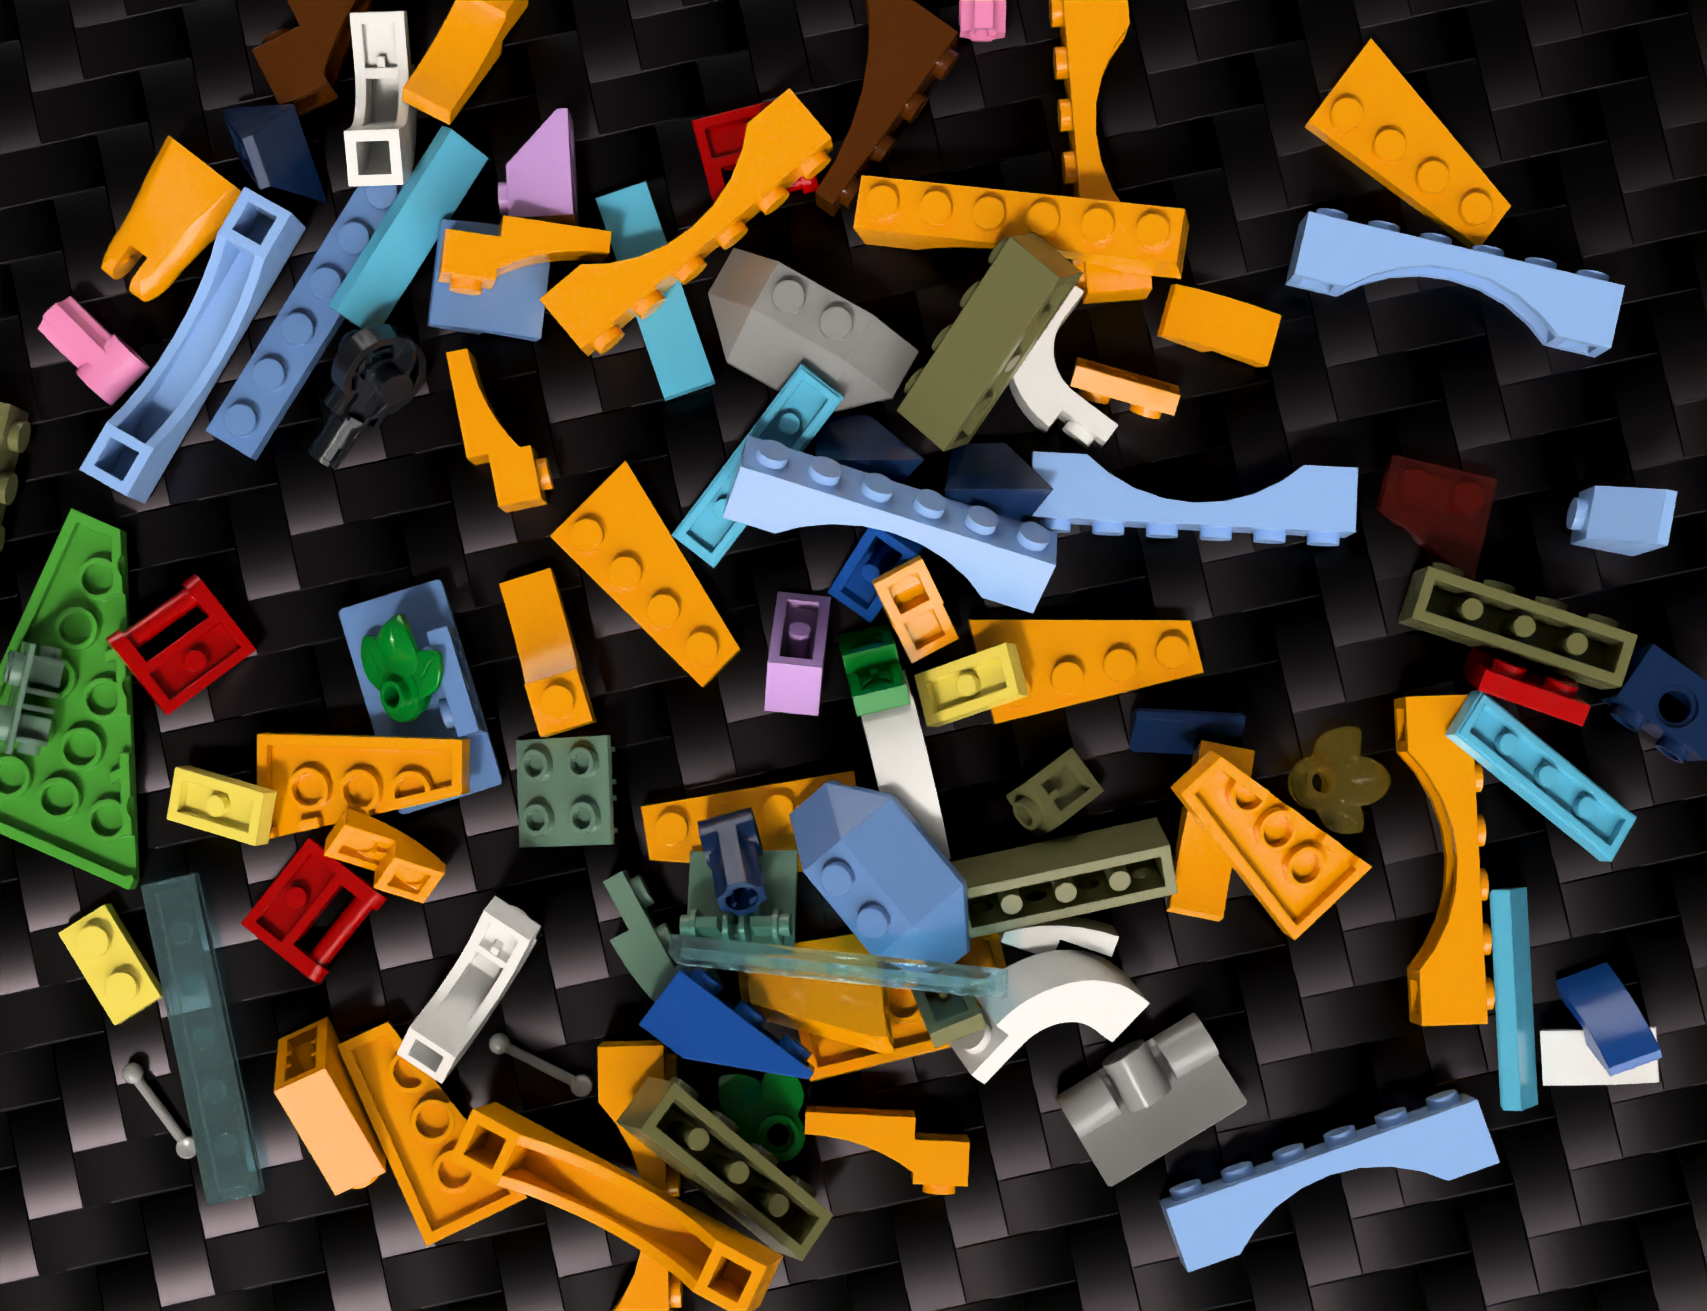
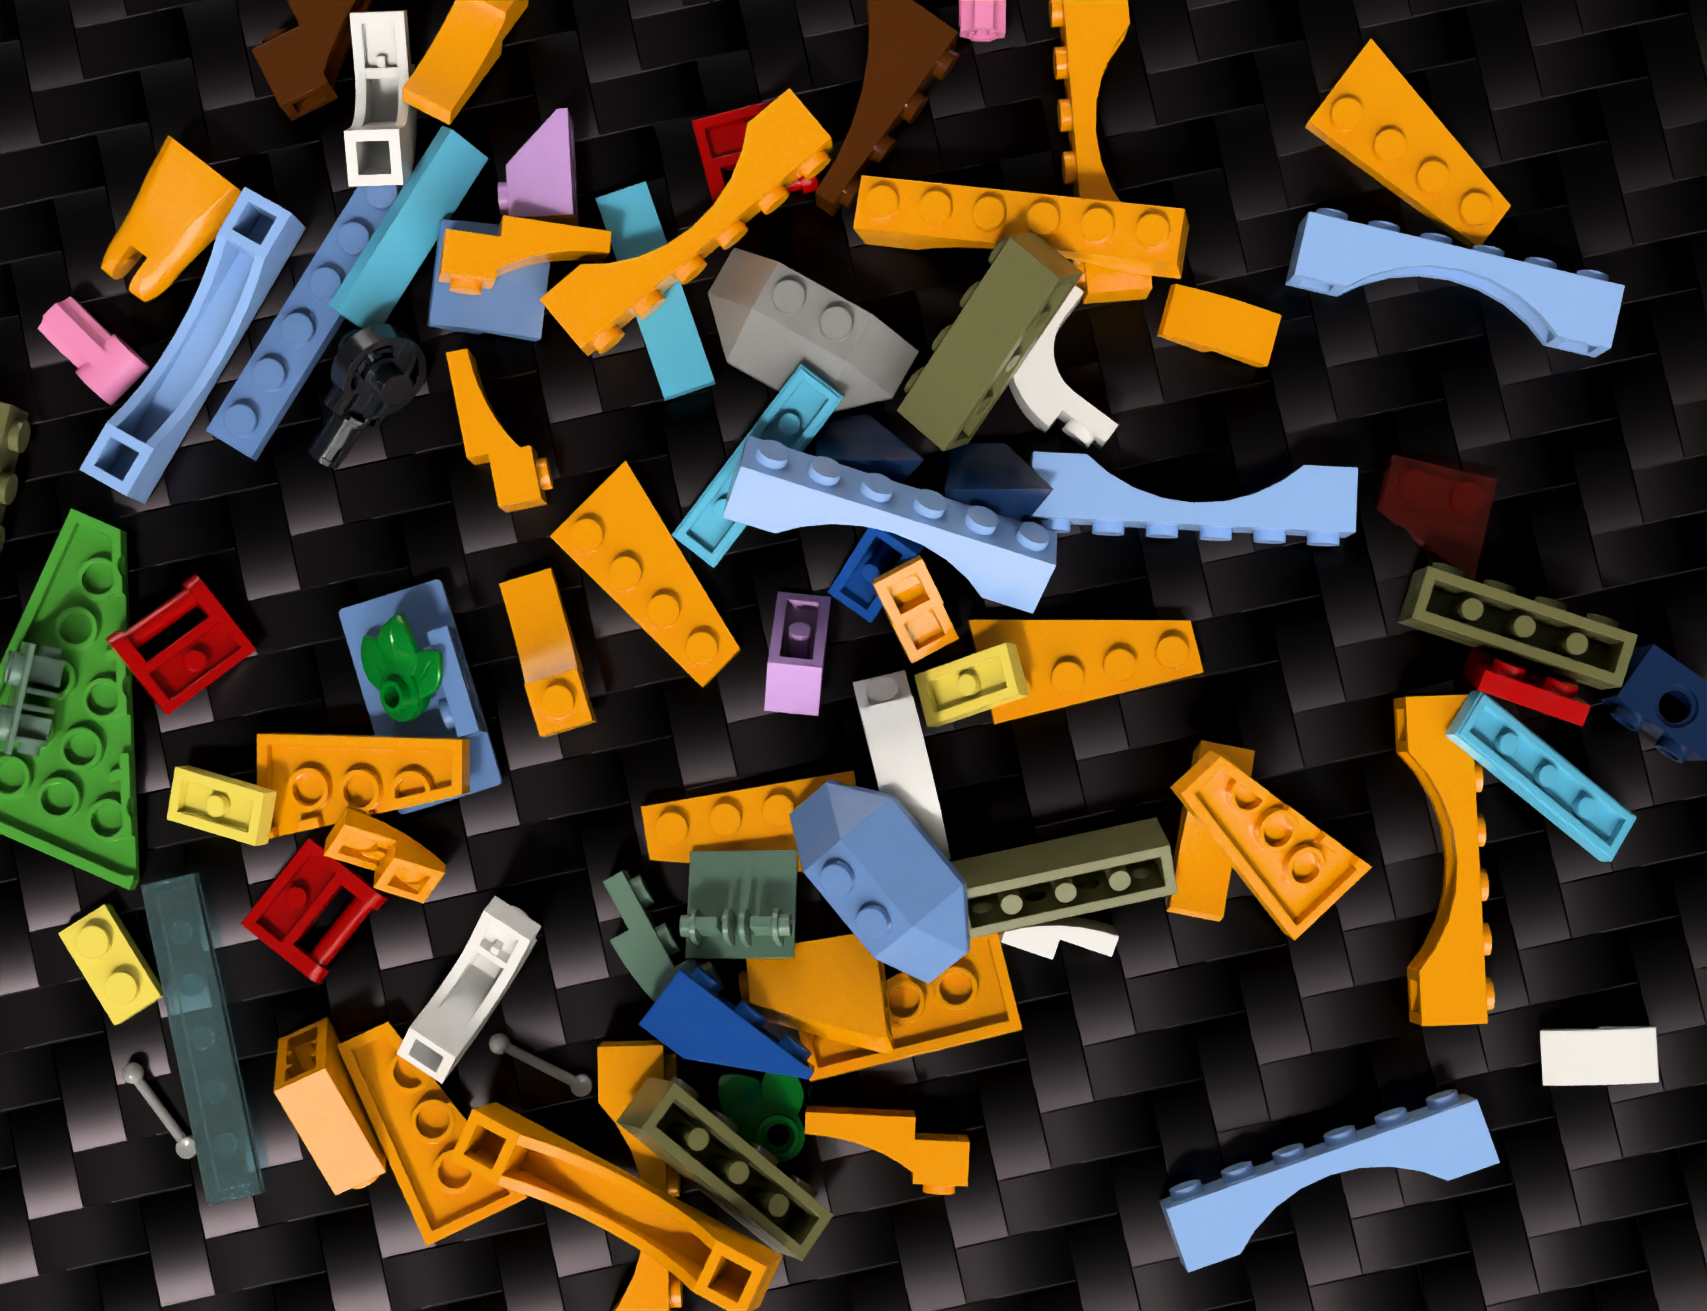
(274, 148): dark blue slope -> none
(565, 791): sand green hinge -> none
(733, 853): dark blue piece -> none
(839, 966): clear light blue tile -> none
(873, 669): green slope -> none
(948, 1015): olive bracket -> none
(1047, 992): white arch -> none
(1054, 794): olive bracket -> none
(1146, 395): light orange plate -> none
(1150, 1099): light grey panel -> none
(1182, 730): dark blue slope -> none
(1345, 777): clear yellow plate -> none
(1513, 998): medium azure tile -> none
(1609, 1019): blue slope -> none
(1621, 519): light blue slope -> none

